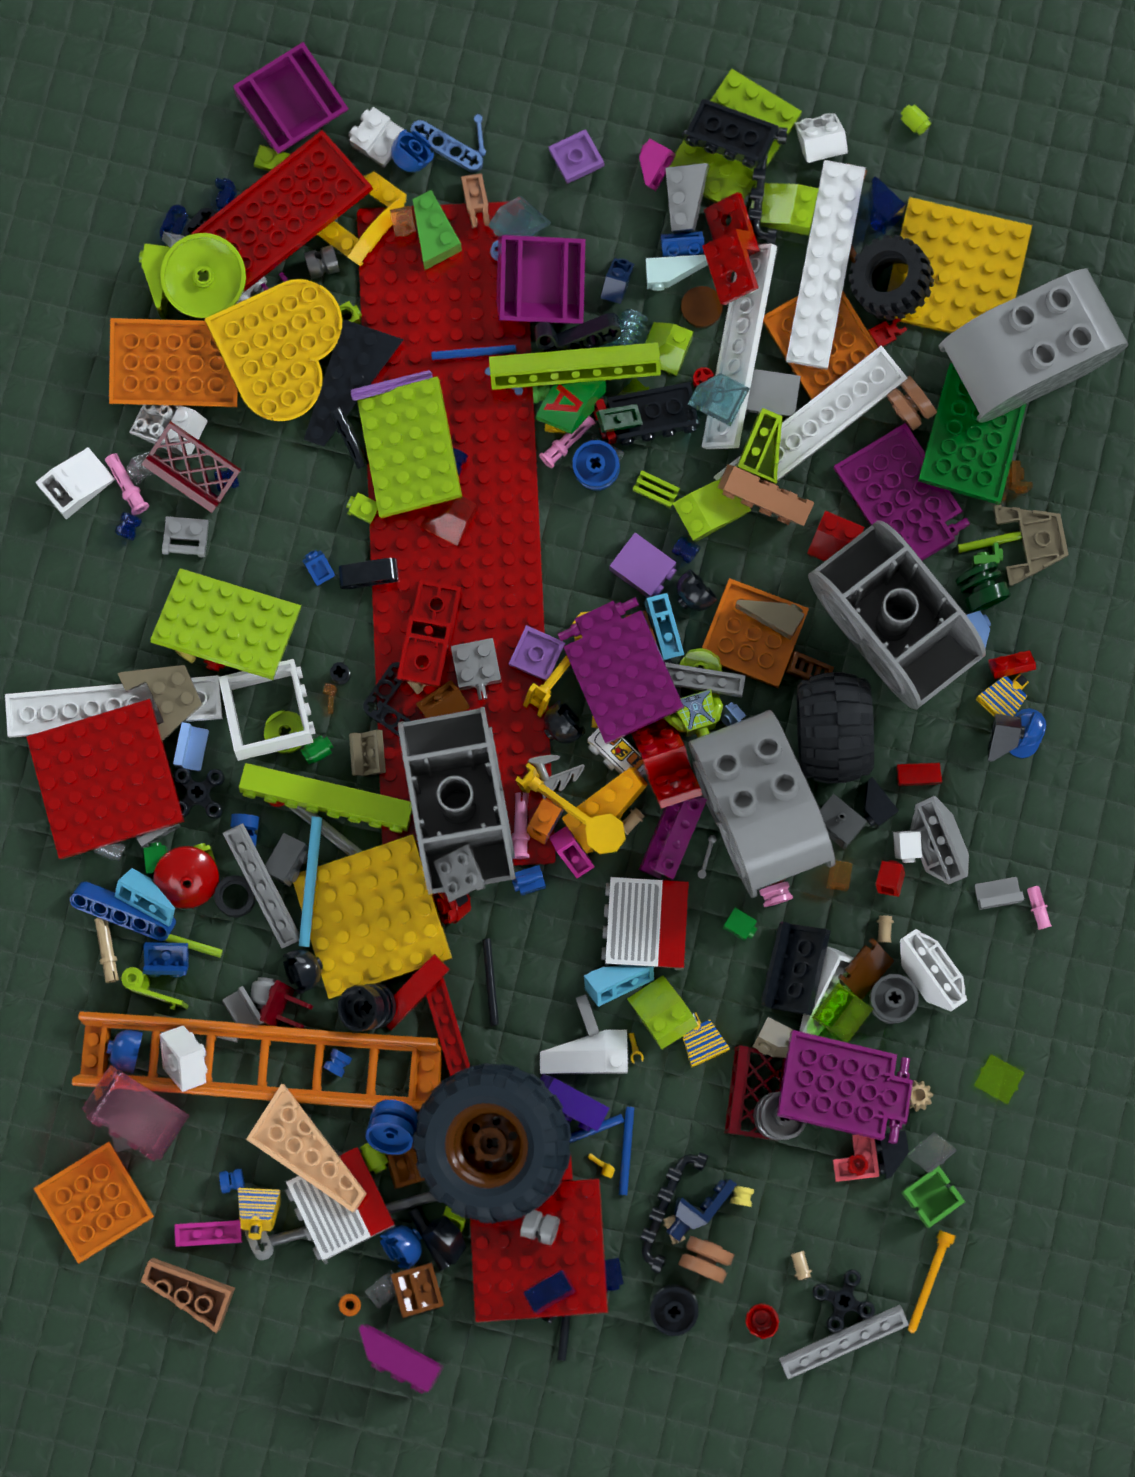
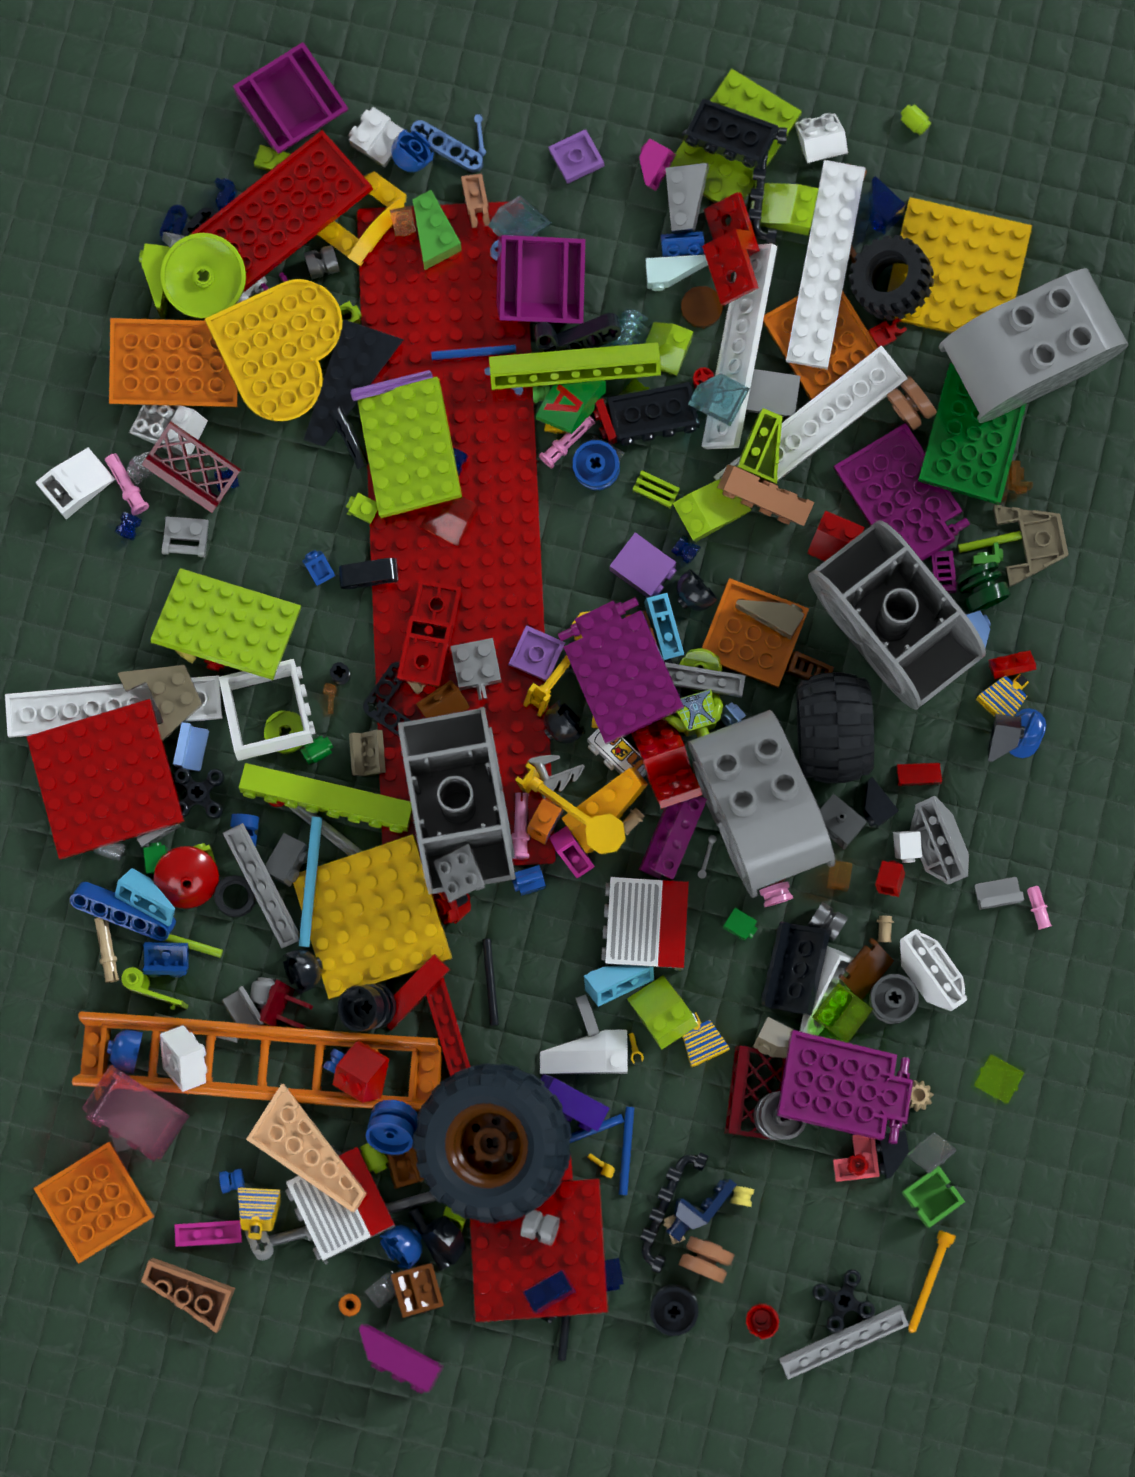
(361, 1073): none -> red slope
(617, 280): dark blue slope -> none
(619, 418): dark green plate -> none
(801, 1265): tan pin -> none
(828, 920): none -> flat silver wheel
(952, 588): none -> magenta slope

